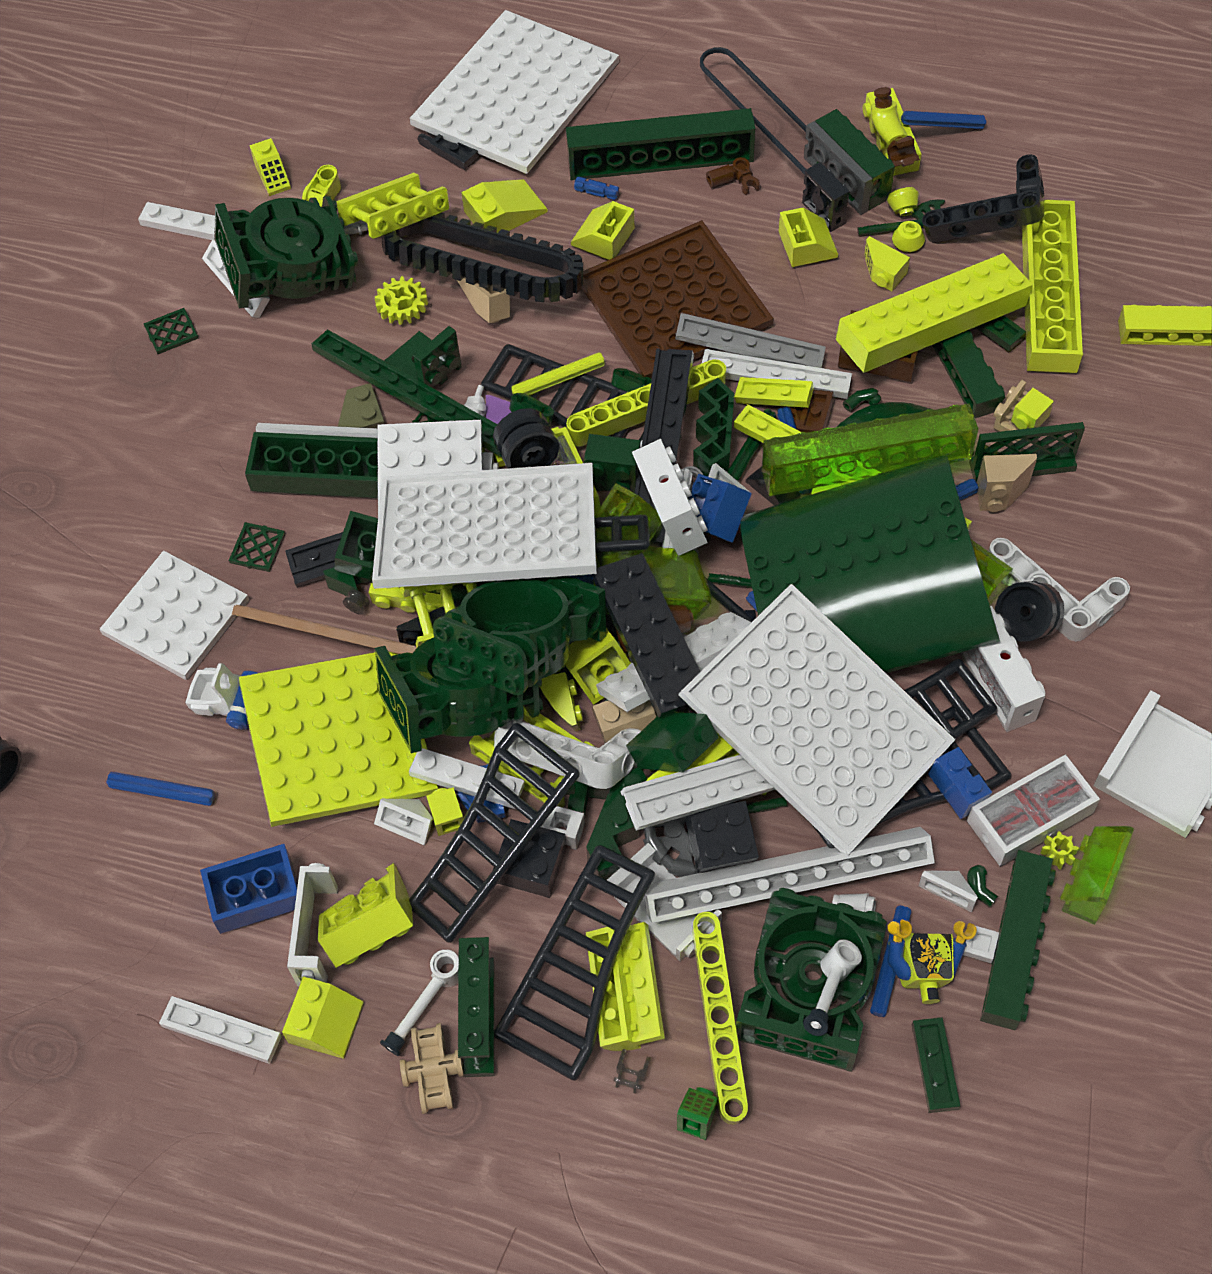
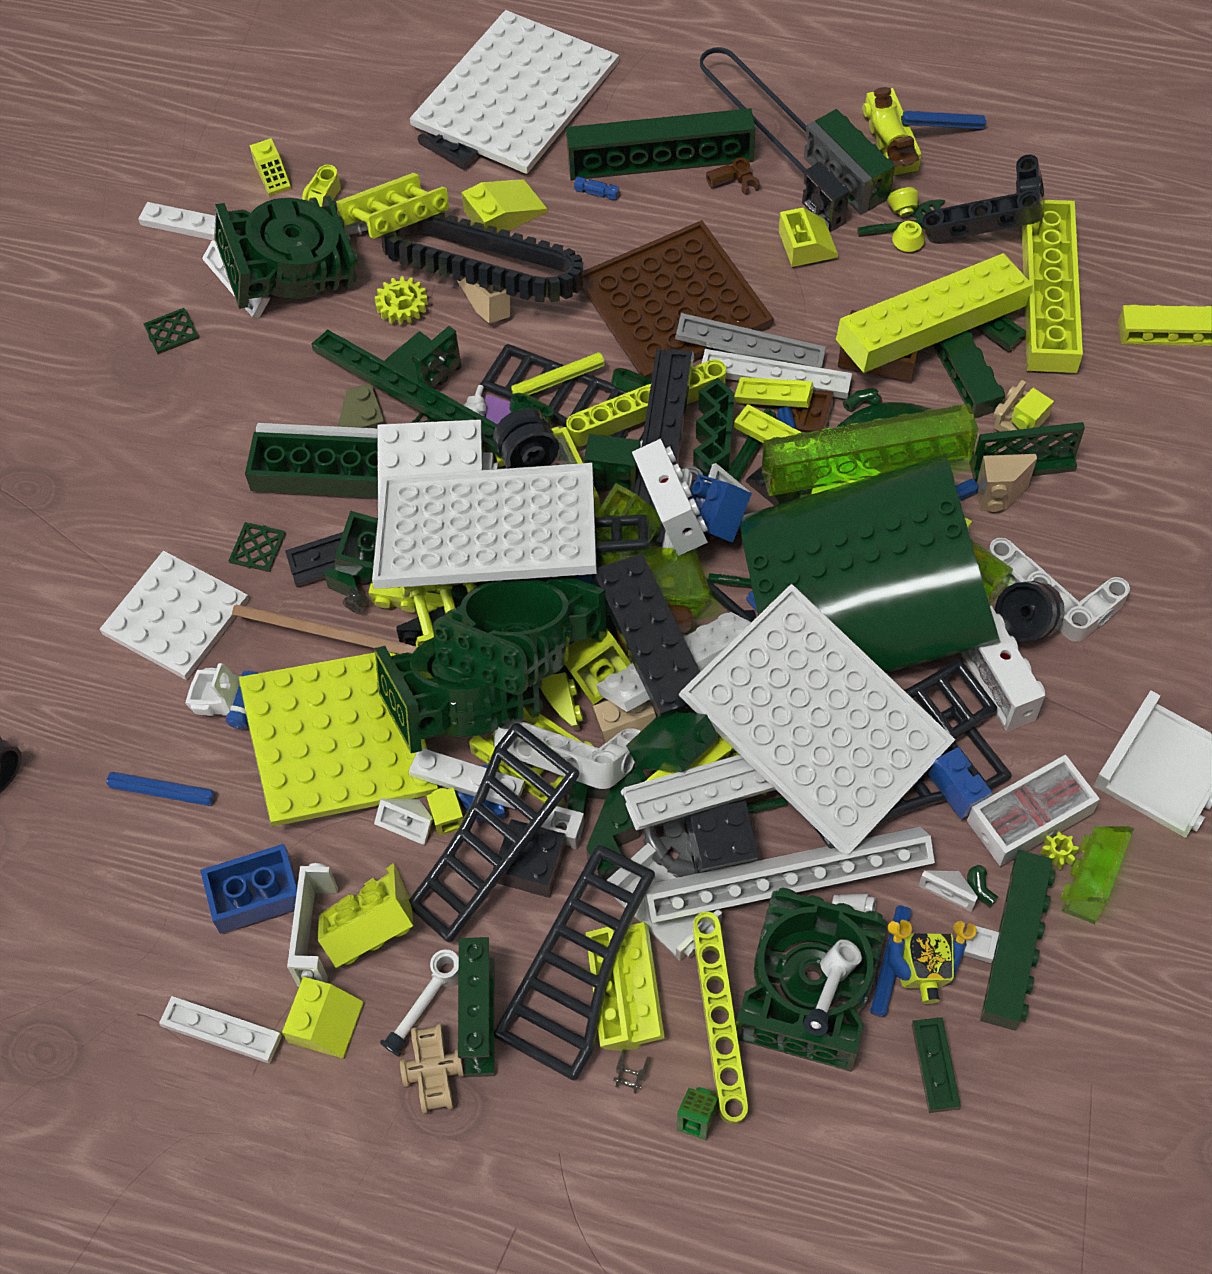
(605, 230): neon yellow slope -> none
(885, 264): neon yellow slope -> none

